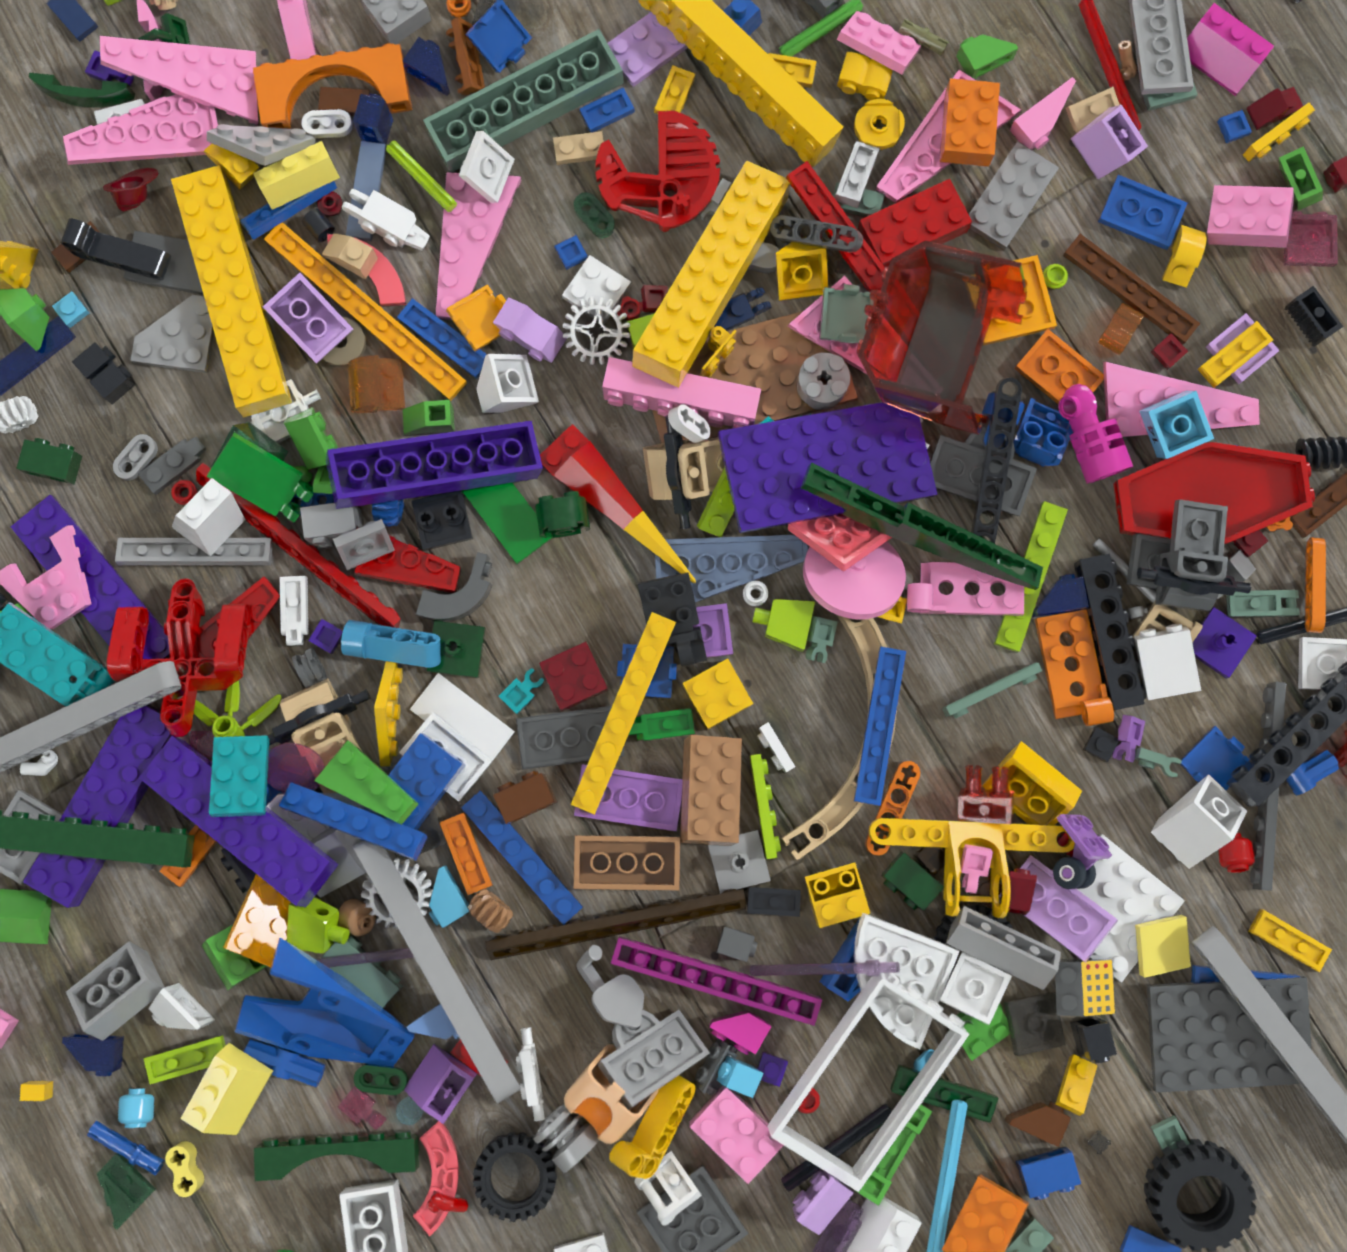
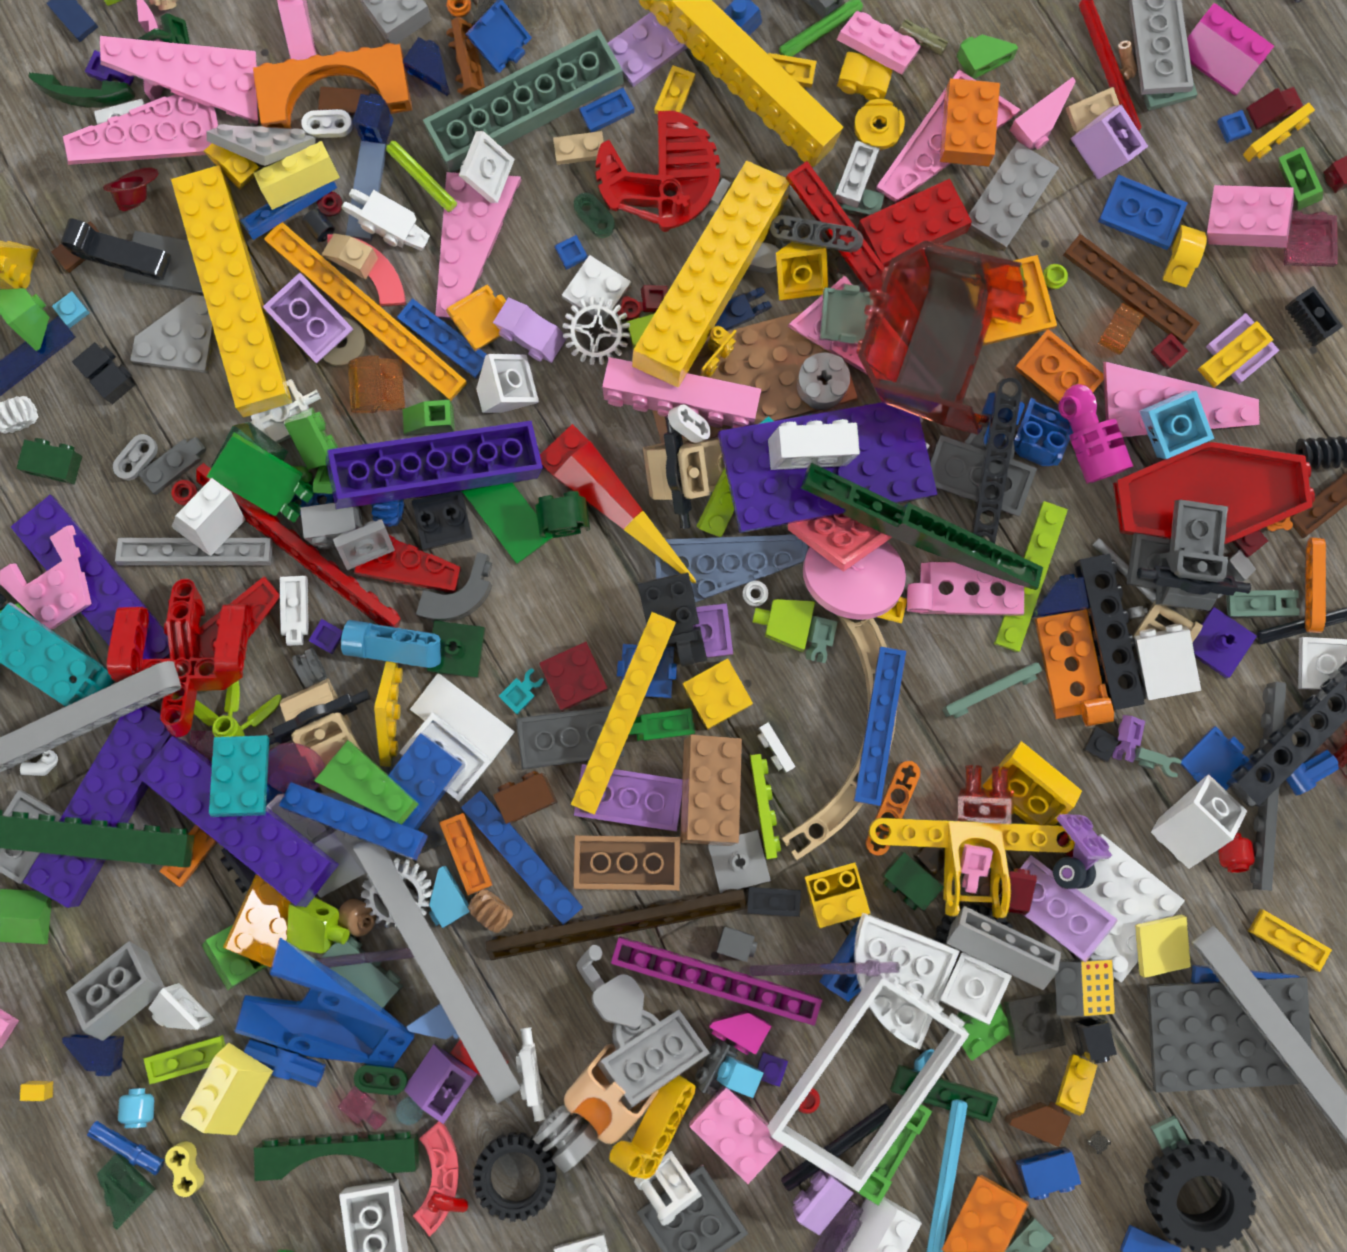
(817, 443): none -> white brick

